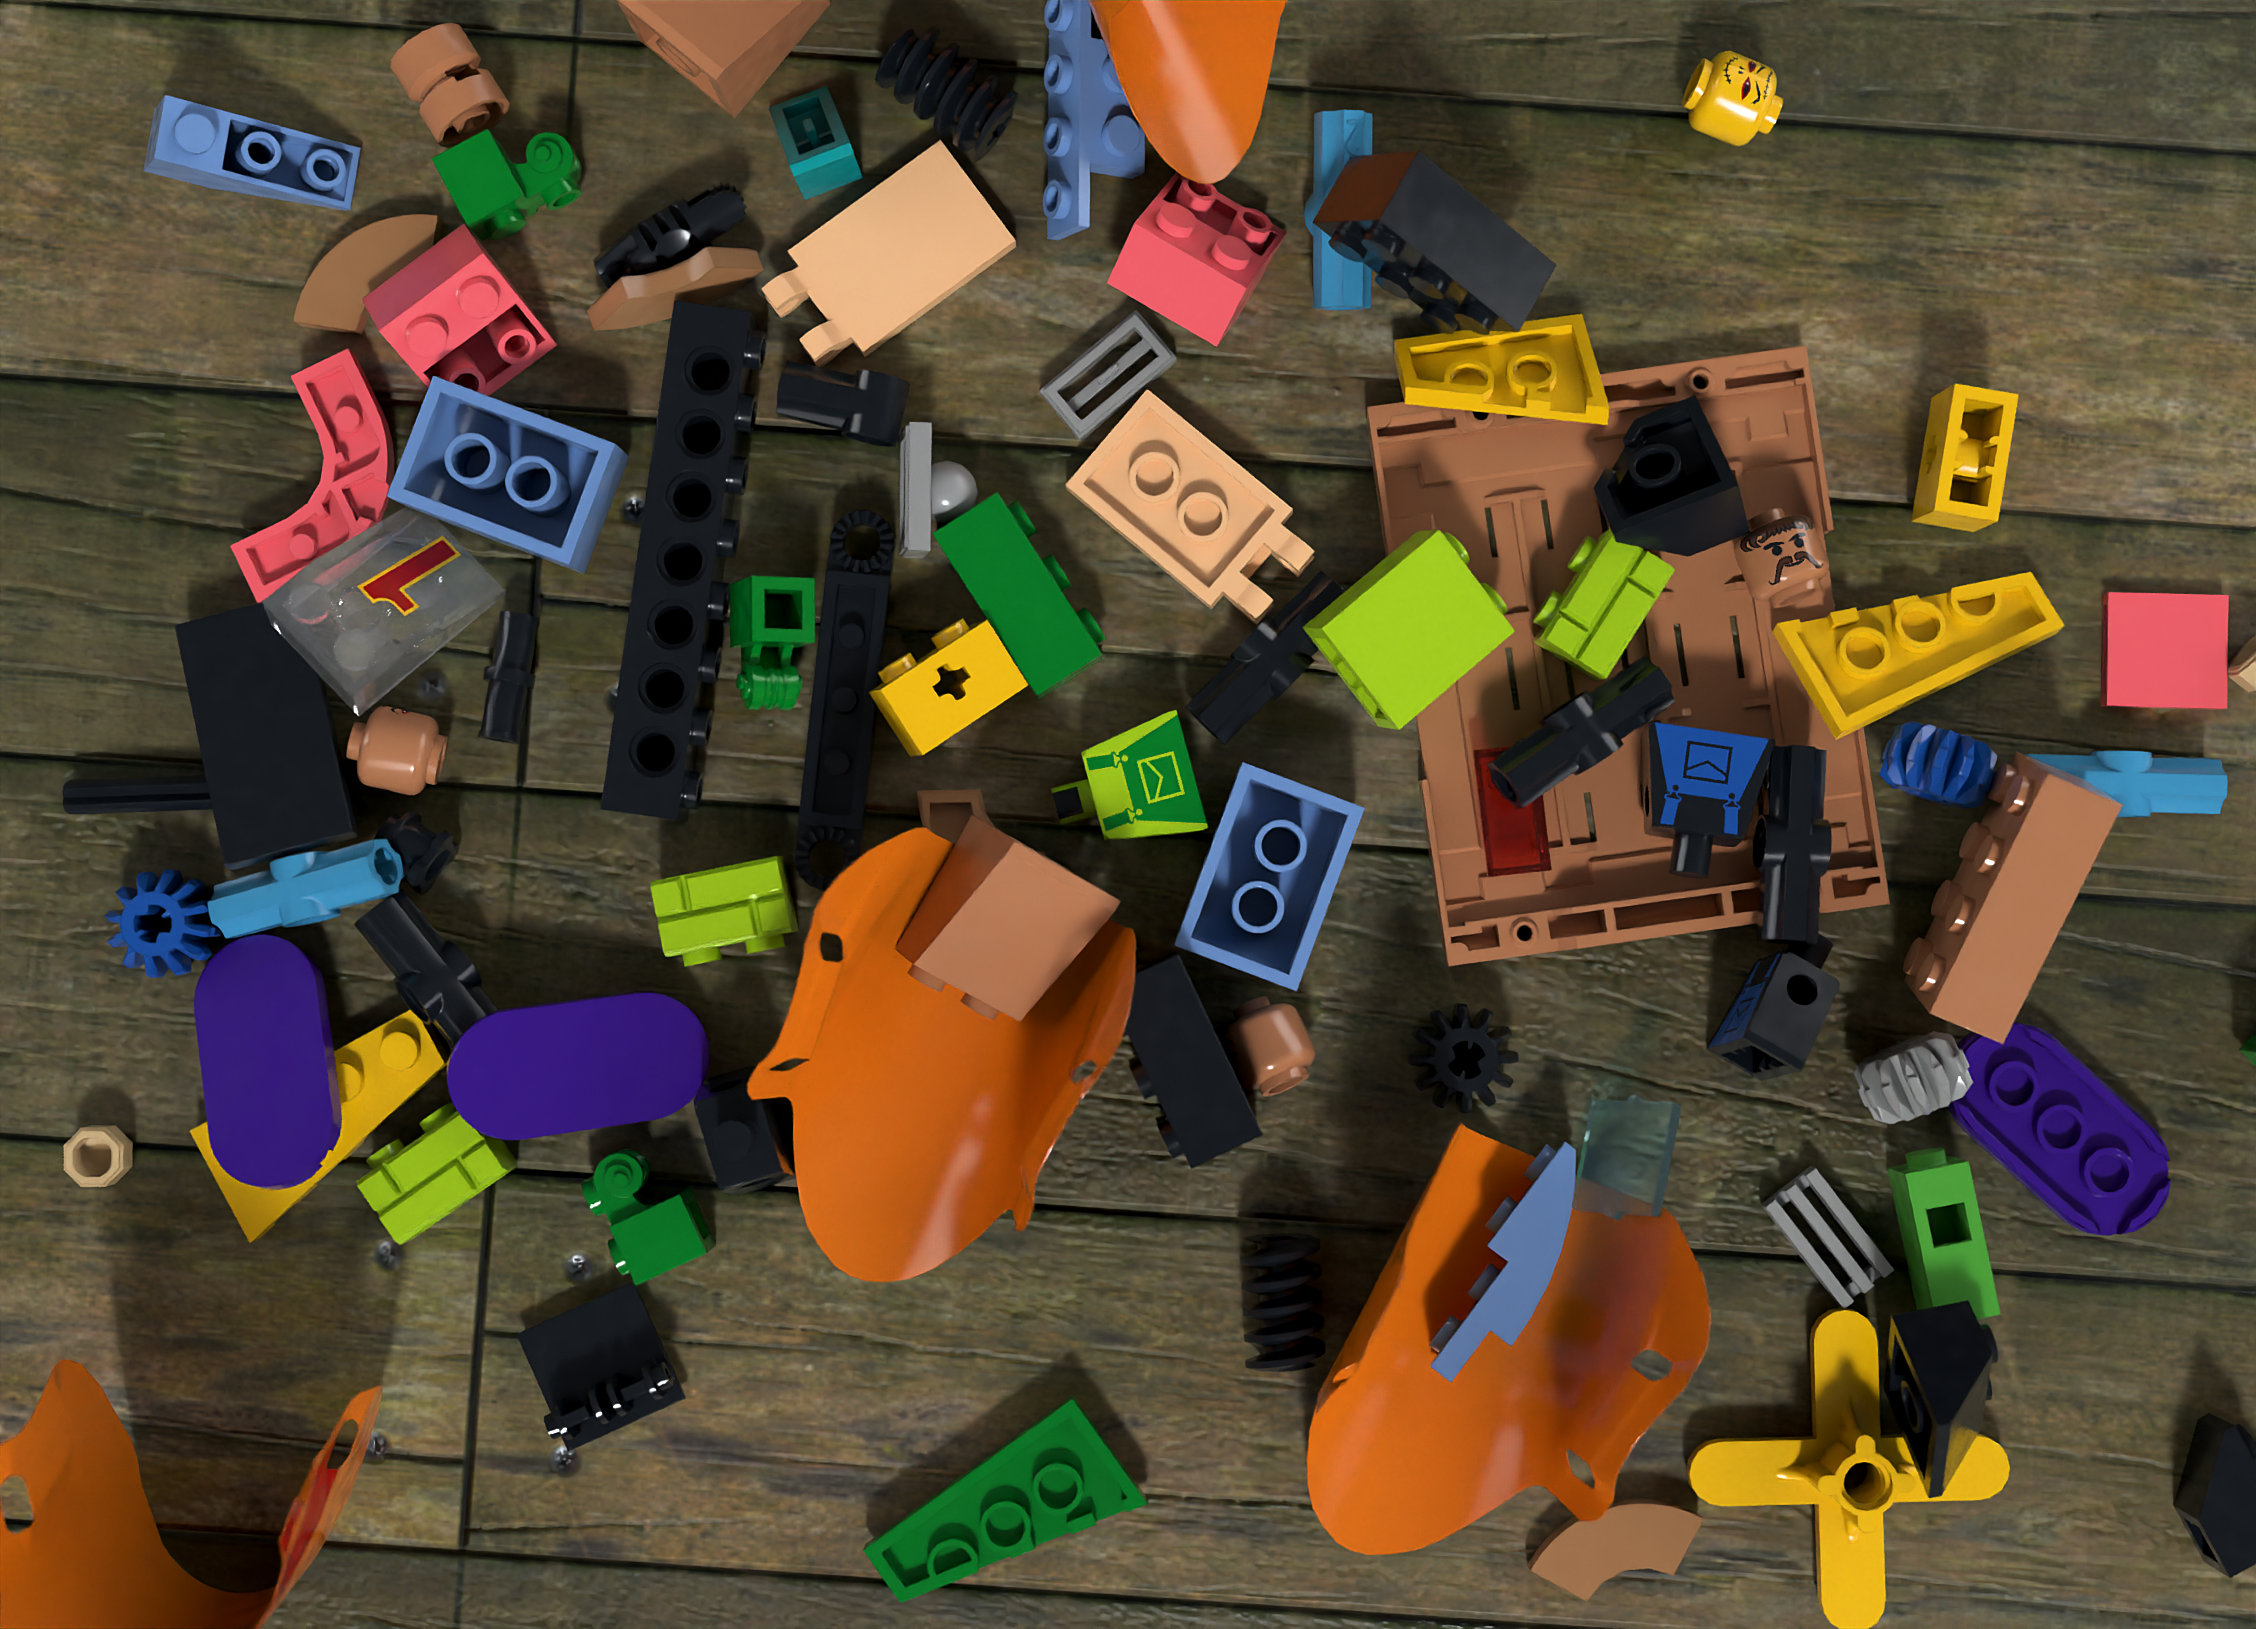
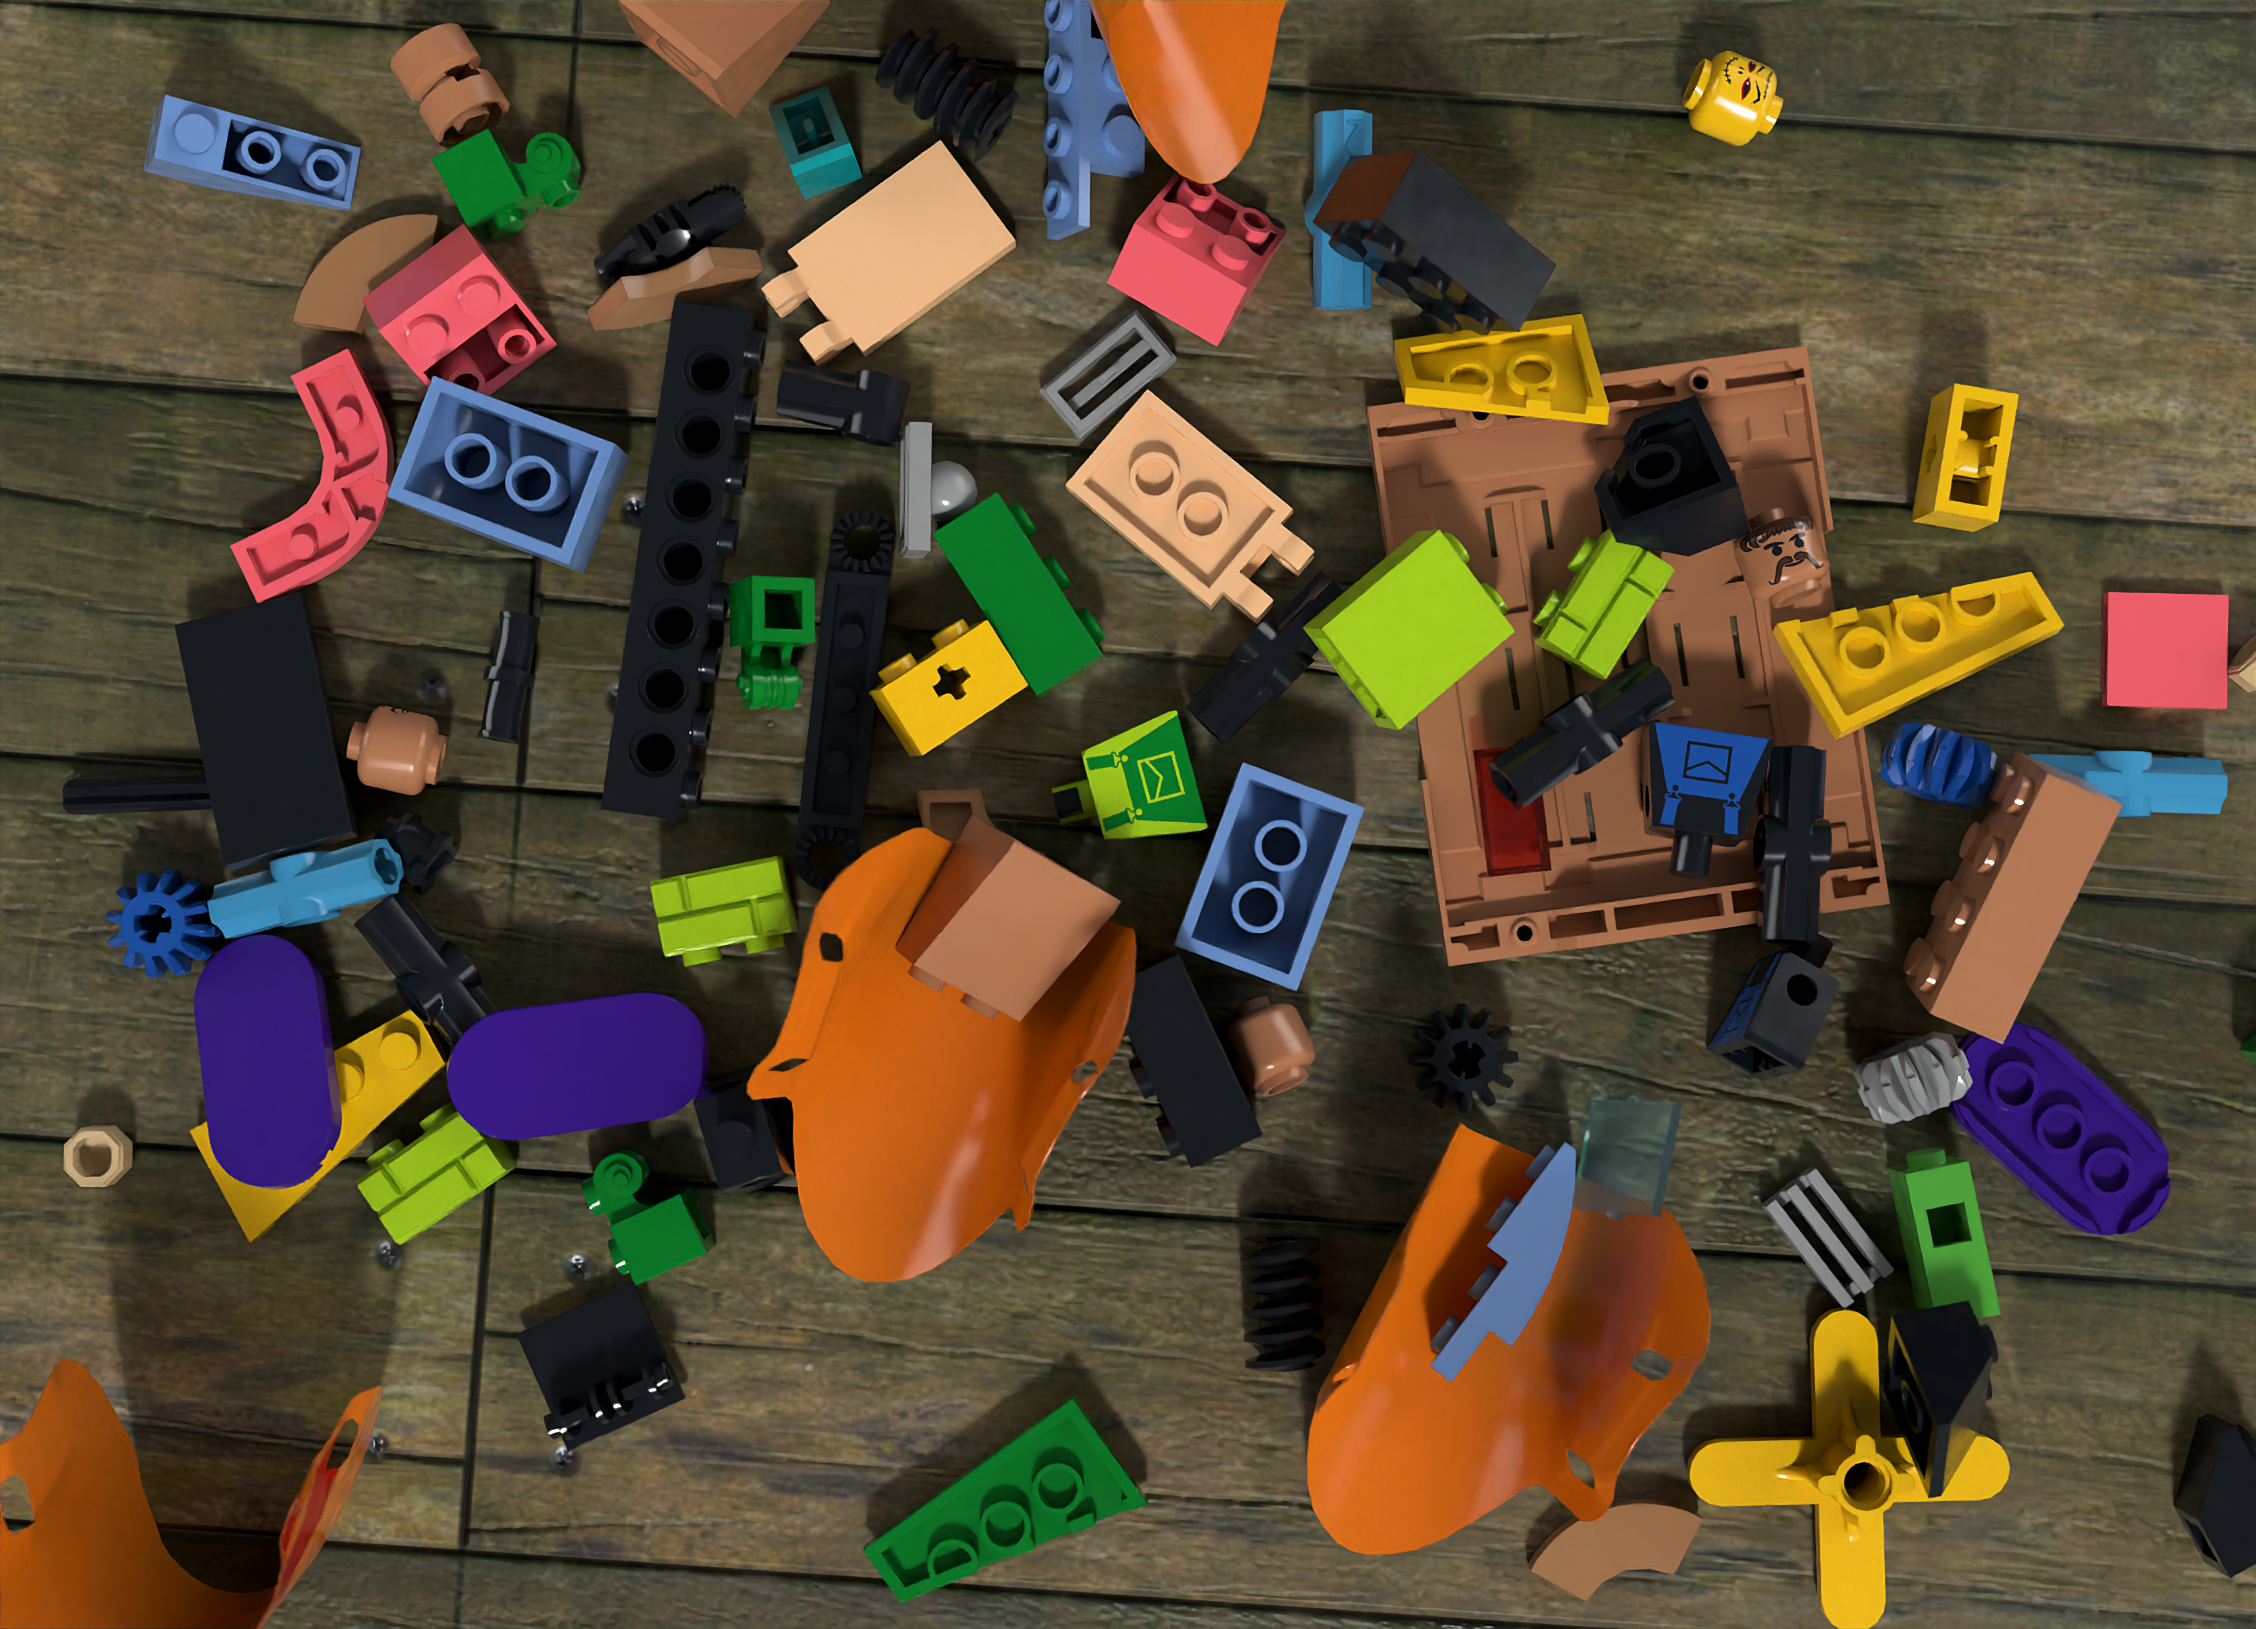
(381, 604): clear slope -> none

